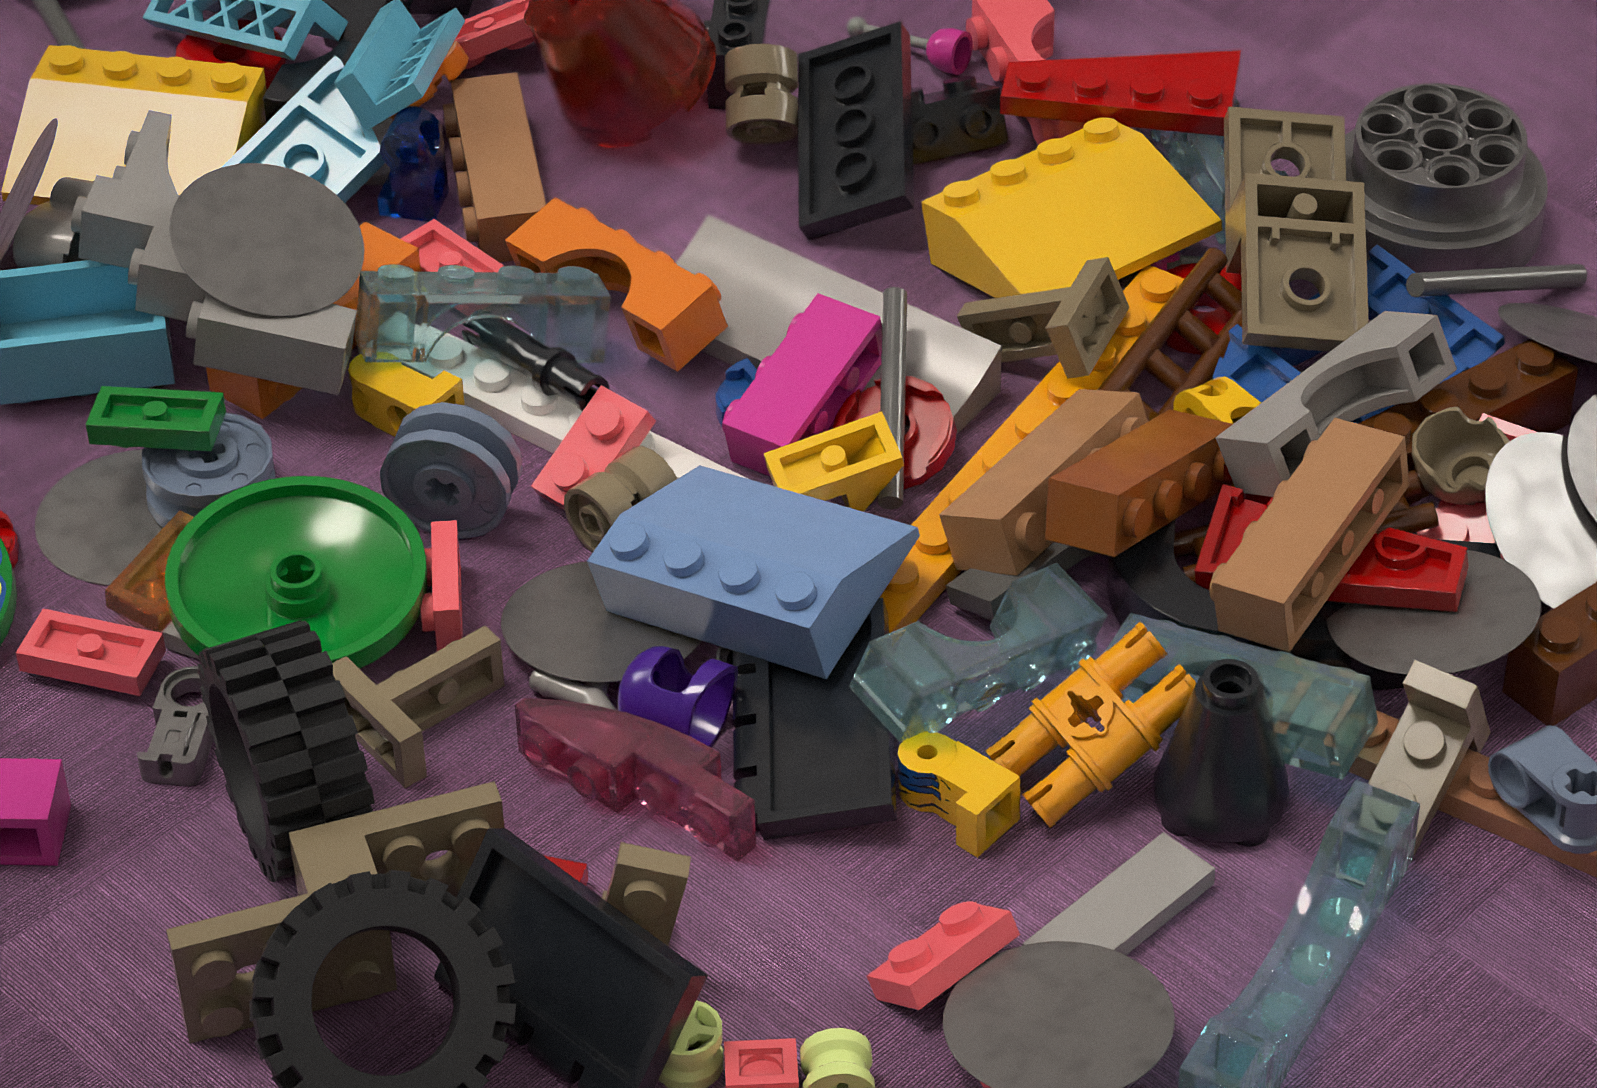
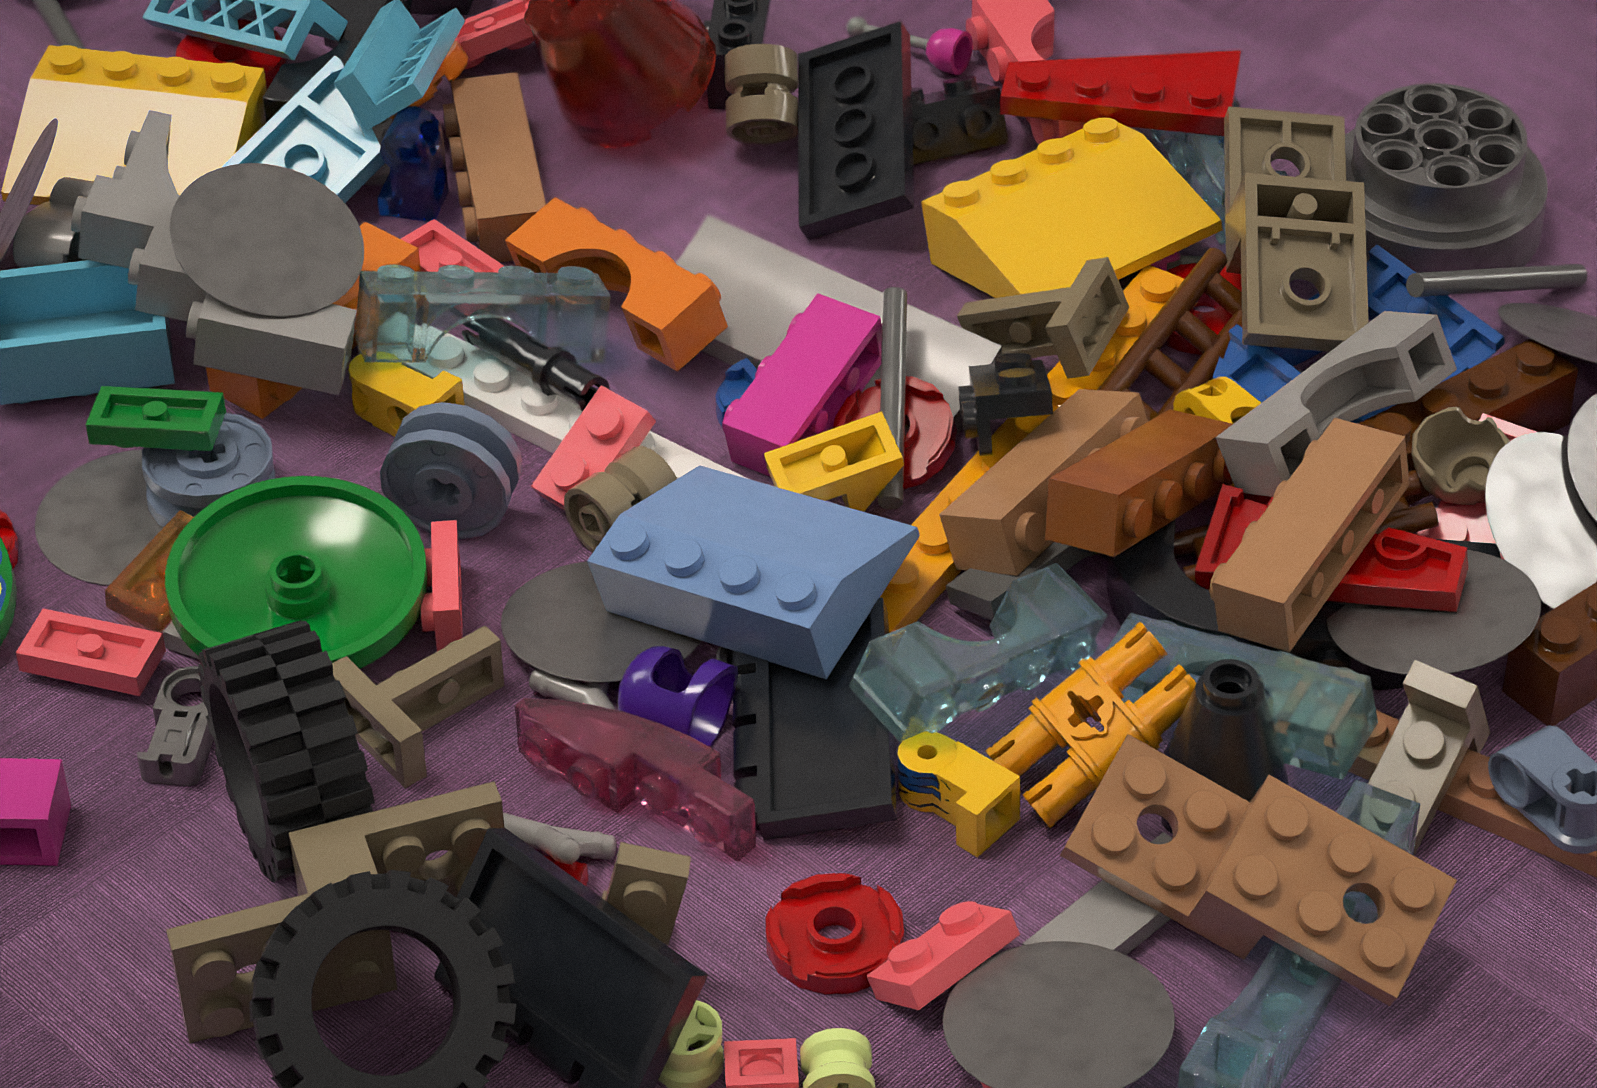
(561, 843): none -> light grey piece
(828, 963): none -> red tile
(1000, 391): none -> black bracket
(1260, 869): none -> medium nougat bracket

